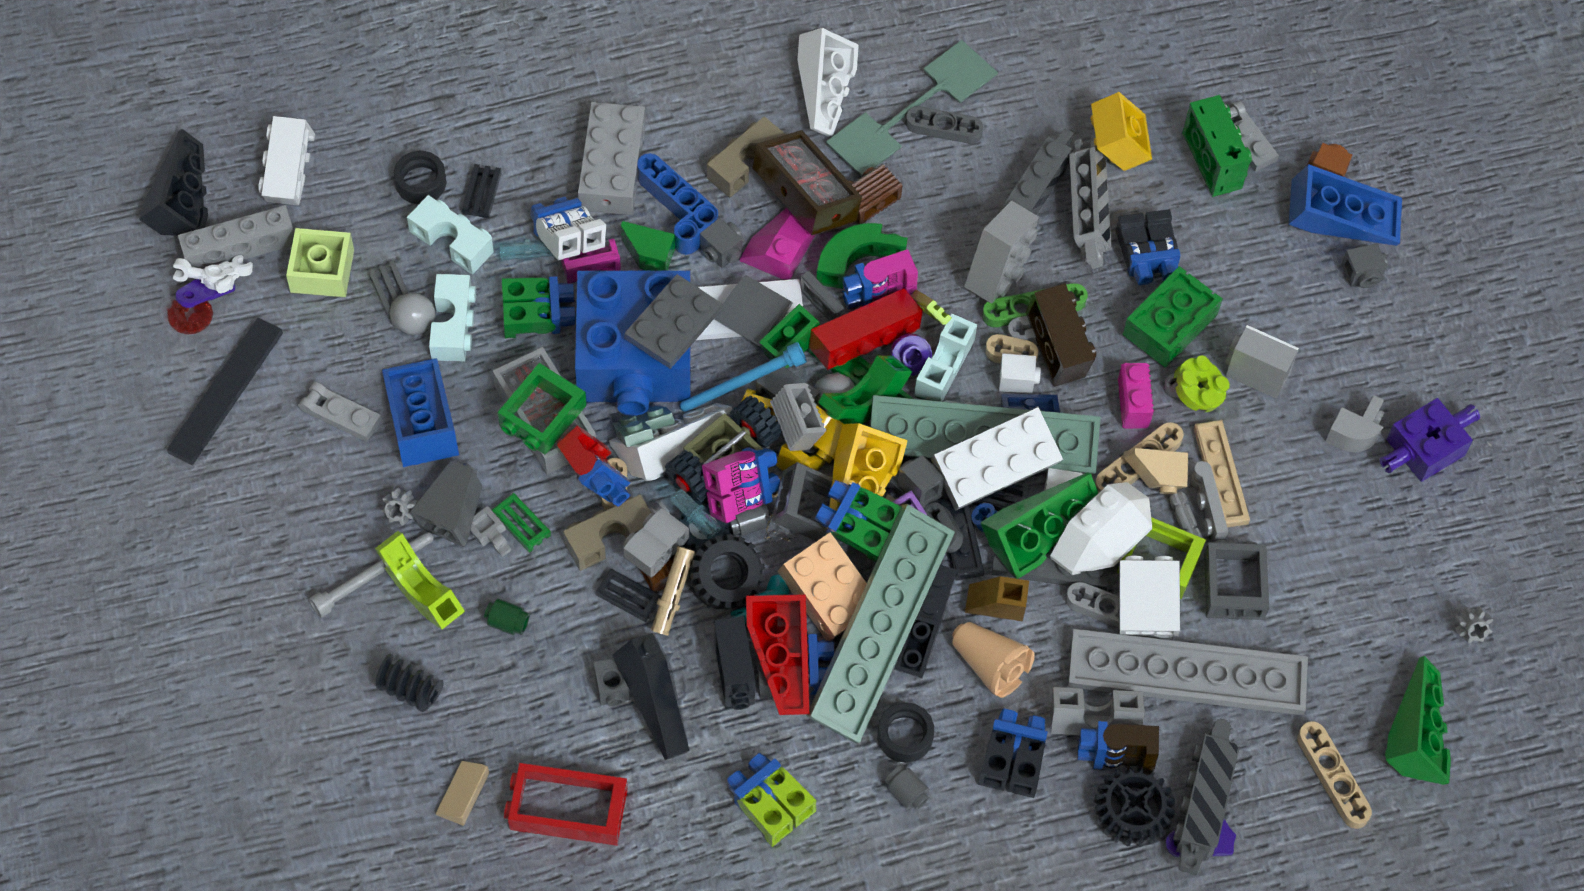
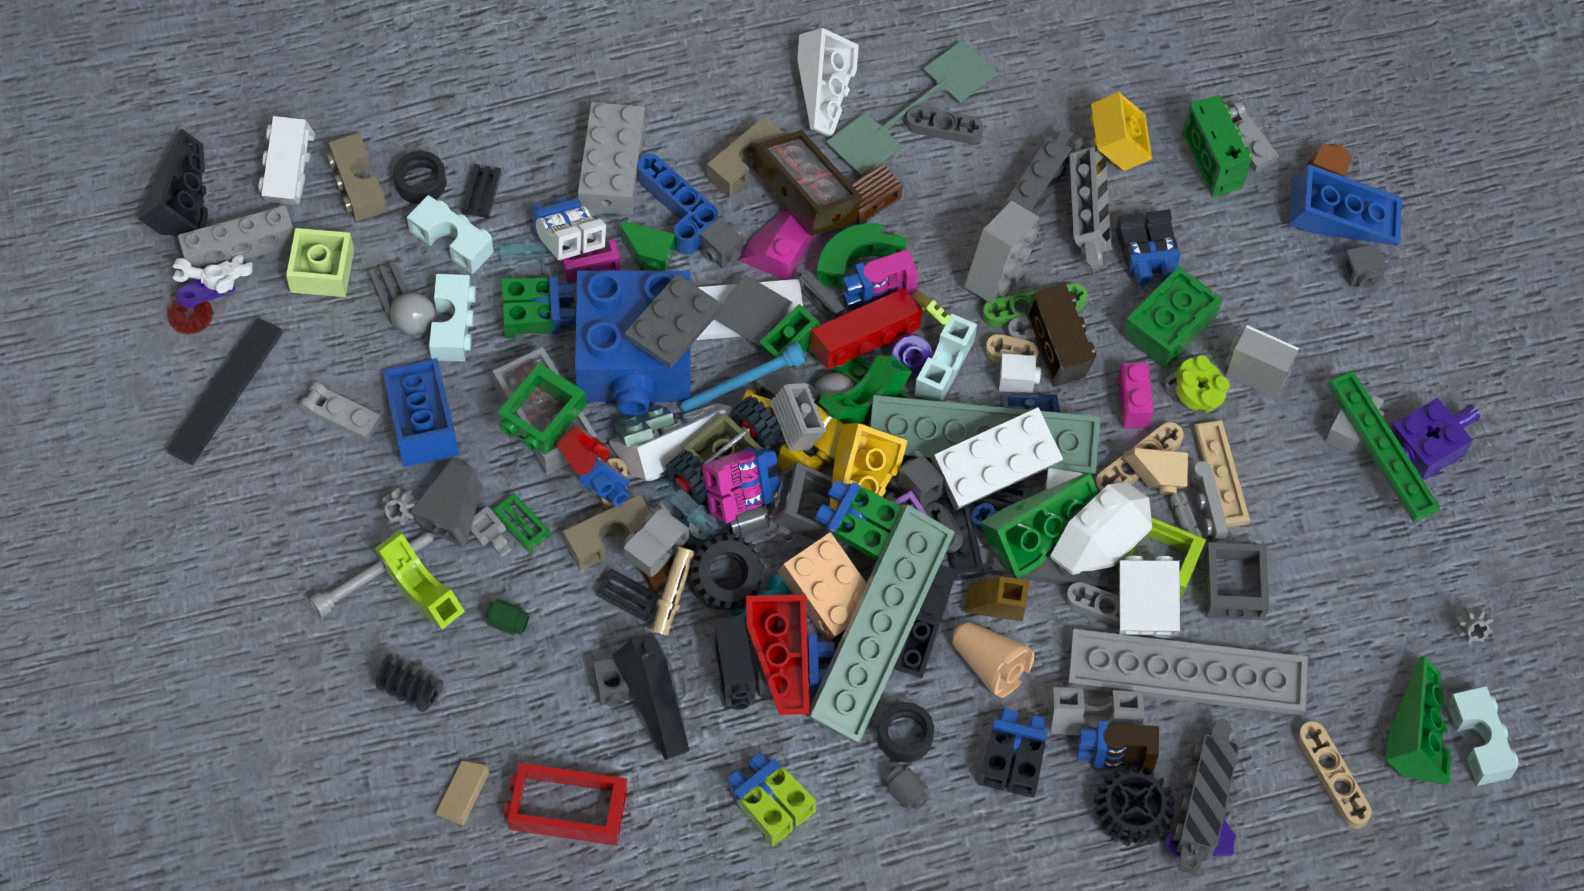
(362, 196): none -> dark tan arch
(1383, 446): none -> green tile
(1478, 712): none -> light aqua arch

